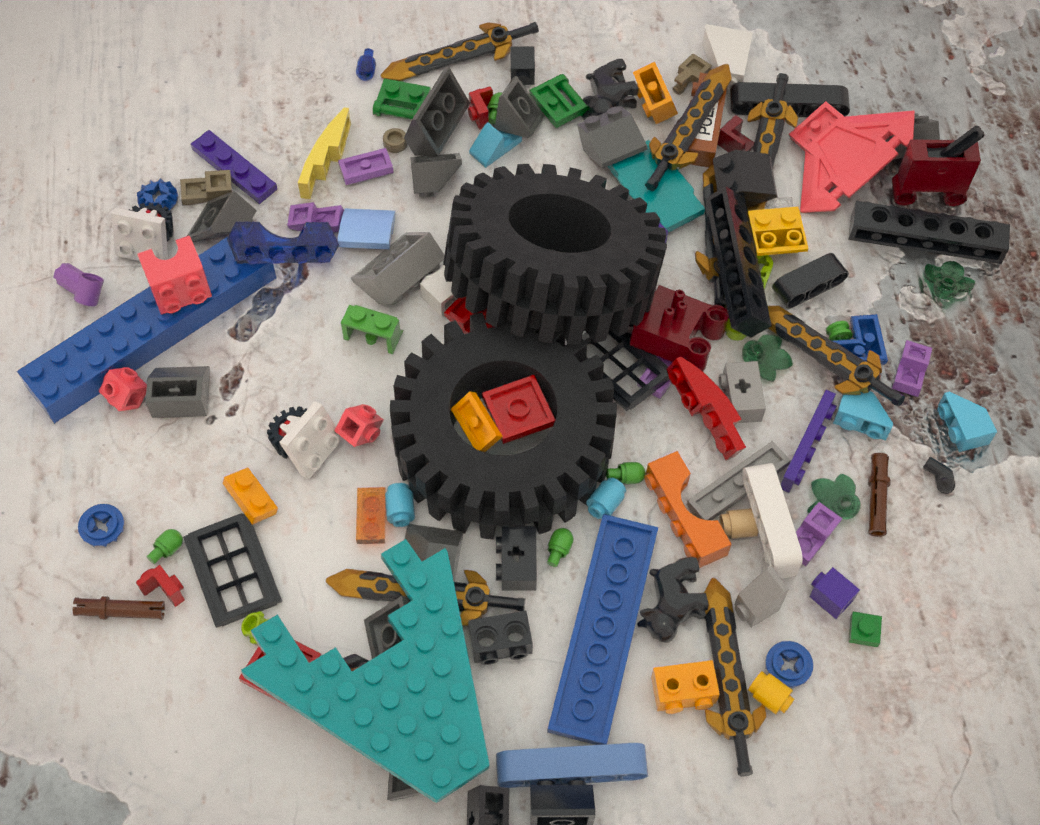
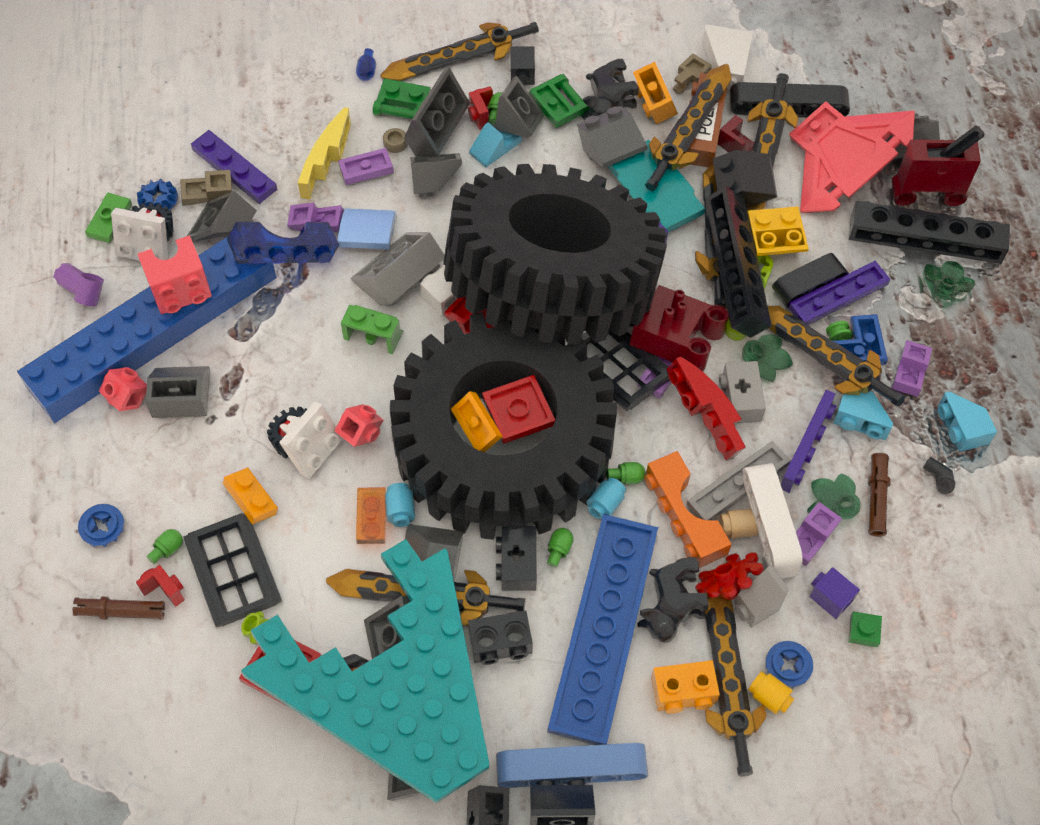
(101, 223): none -> bright green plate
(730, 577): none -> red animal
(839, 293): none -> dark purple plate

